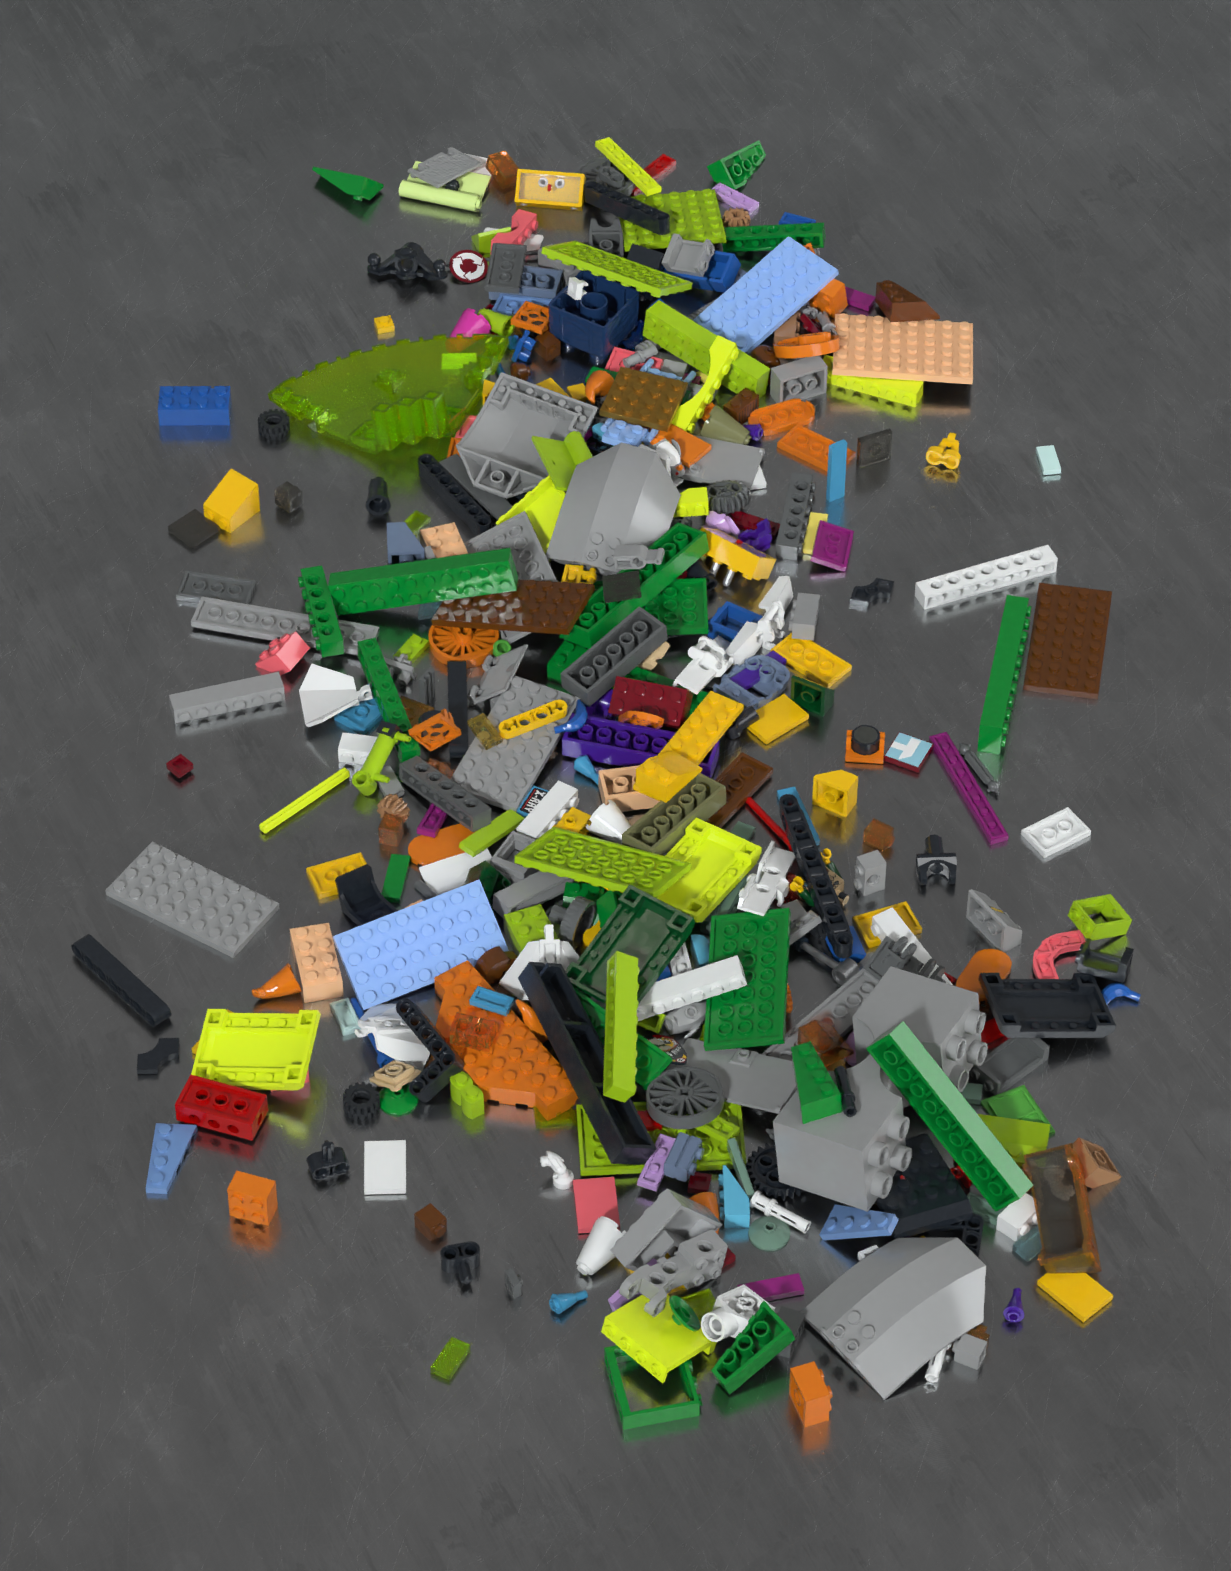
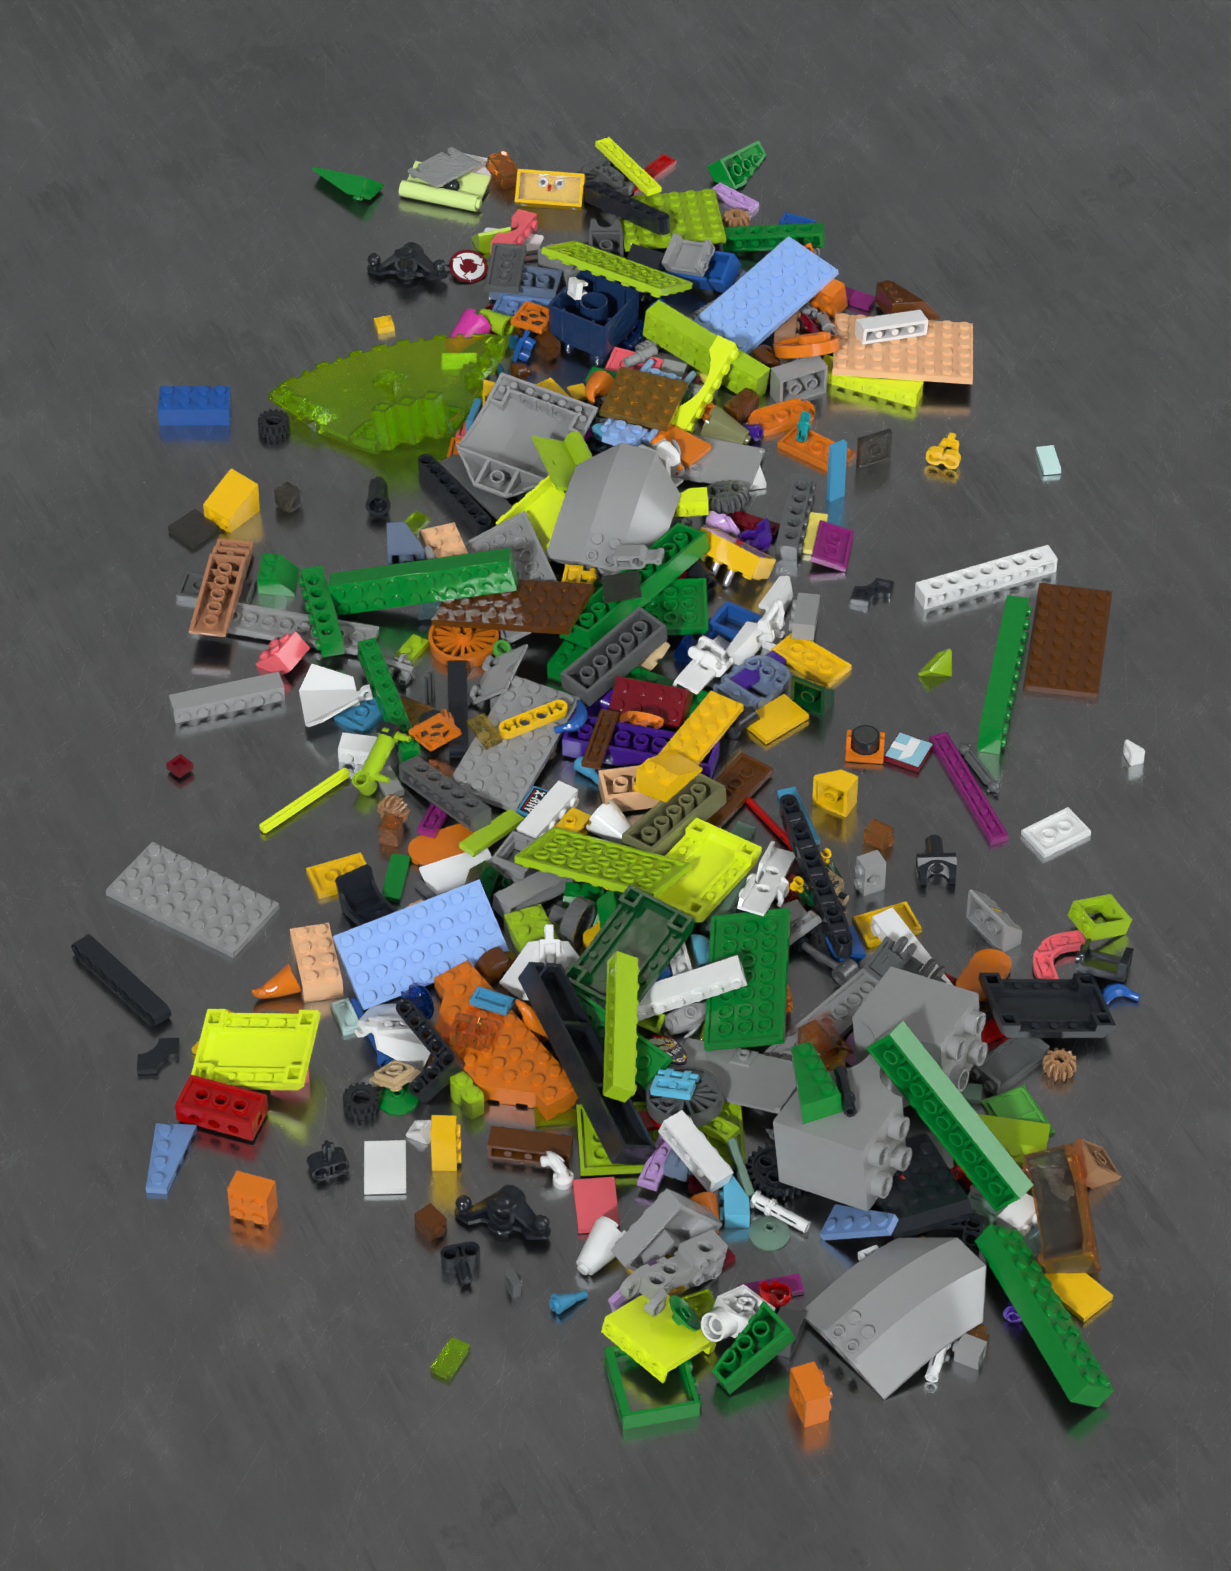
(221, 587): none -> nougat slope
(277, 575): none -> green slope
(420, 1131): none -> white slope
(421, 997): none -> clear blue hat
(445, 1143): none -> yellow wedge
(475, 409): none -> dark azure tile
(504, 1213): none -> black piece
(527, 1145): none -> reddish brown brick
(600, 739): none -> reddish brown tile
(674, 1084): none -> medium azure plate
(681, 652): none -> clear blue hinge
(696, 1151): none -> white brick
(775, 1293): none -> red hair
(803, 426): none -> teal axle
(891, 327): none -> white brick
(939, 665): none -> lime slope
(1044, 1316): none -> green brick
(1059, 1064): none -> medium nougat gear
(1133, 753): none -> white slope

